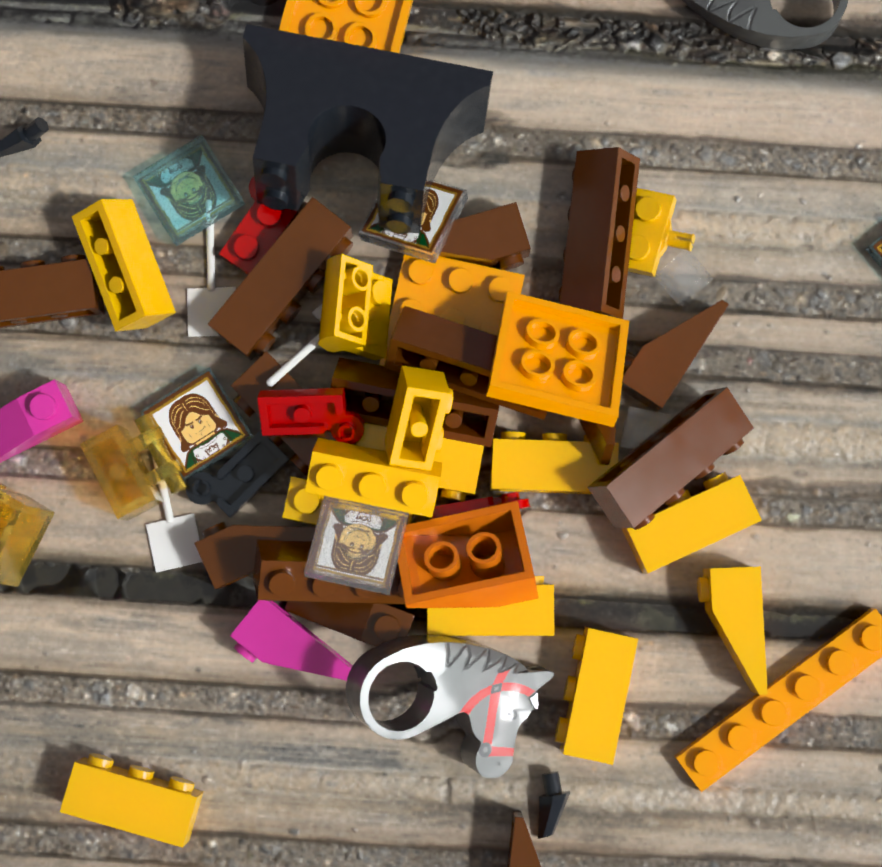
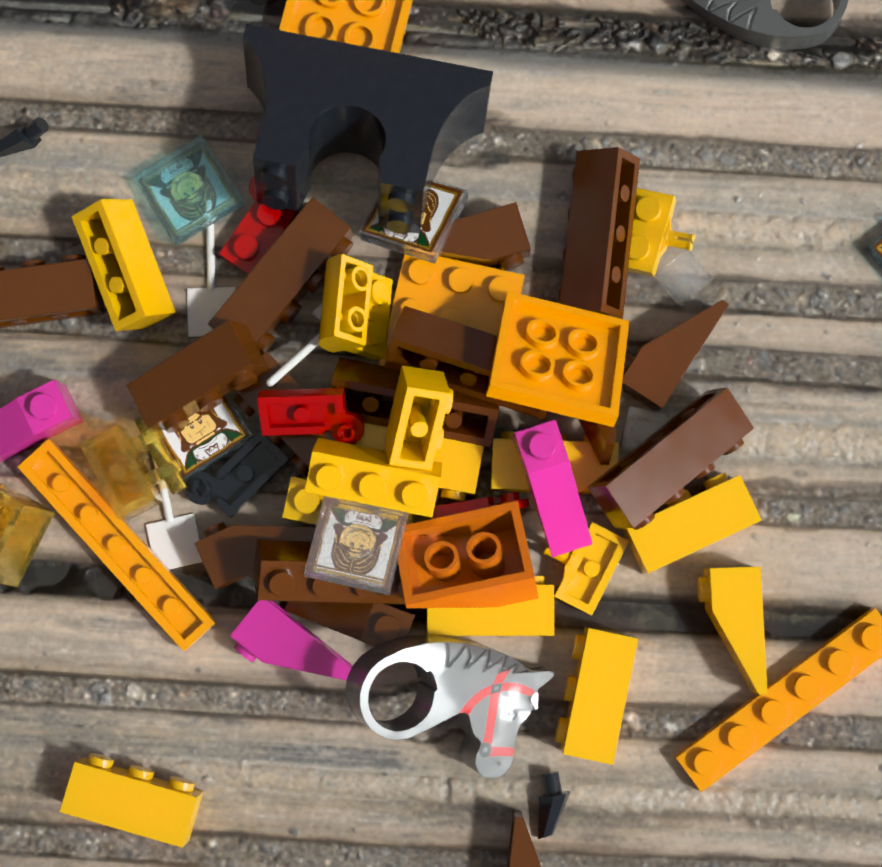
(117, 545): none -> light orange plate
(197, 377): none -> reddish brown brick
(552, 487): none -> dark pink slope
(589, 569): none -> yellow plate

